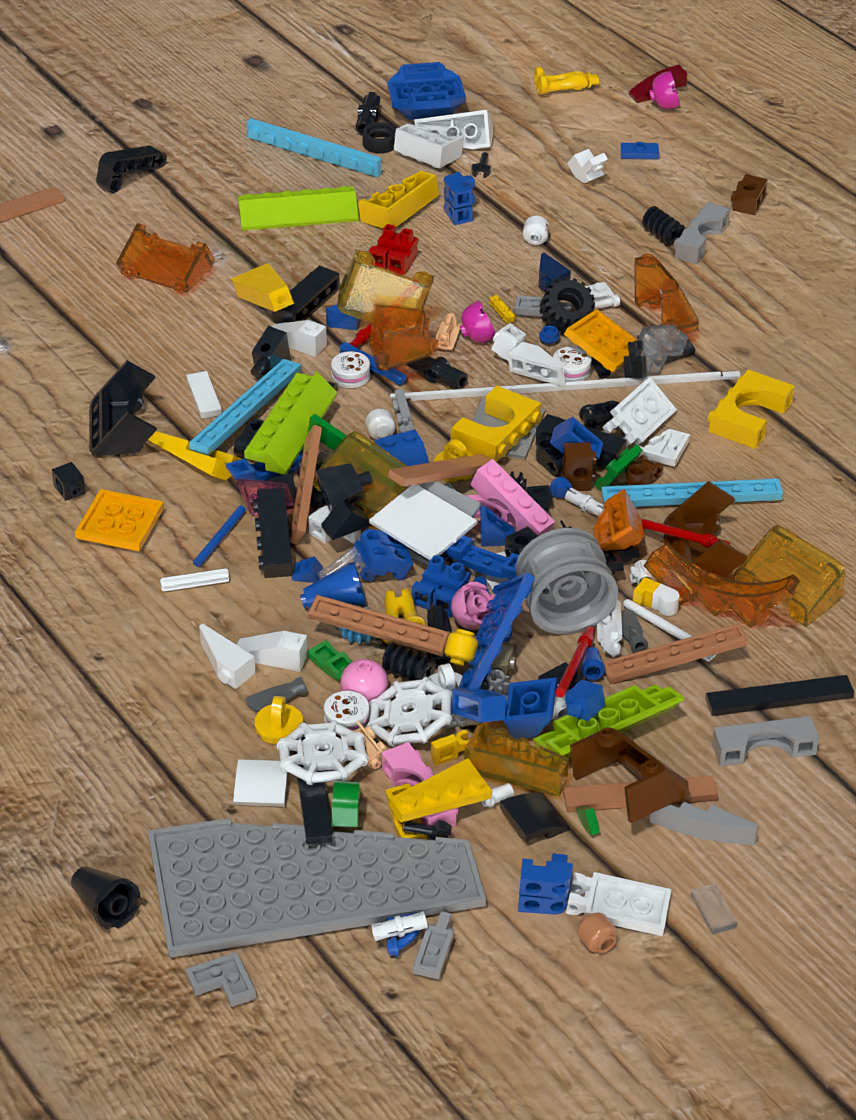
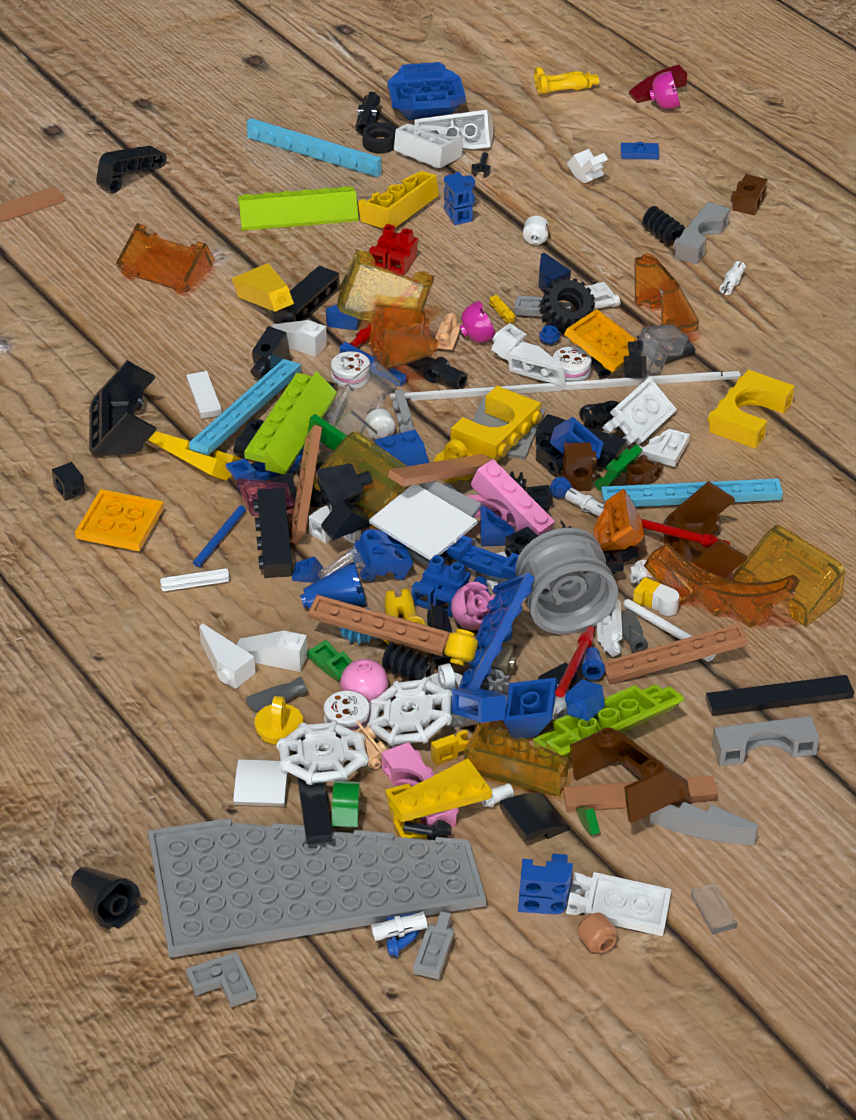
(359, 398): none -> clear windscreen
(732, 277): none -> white pin

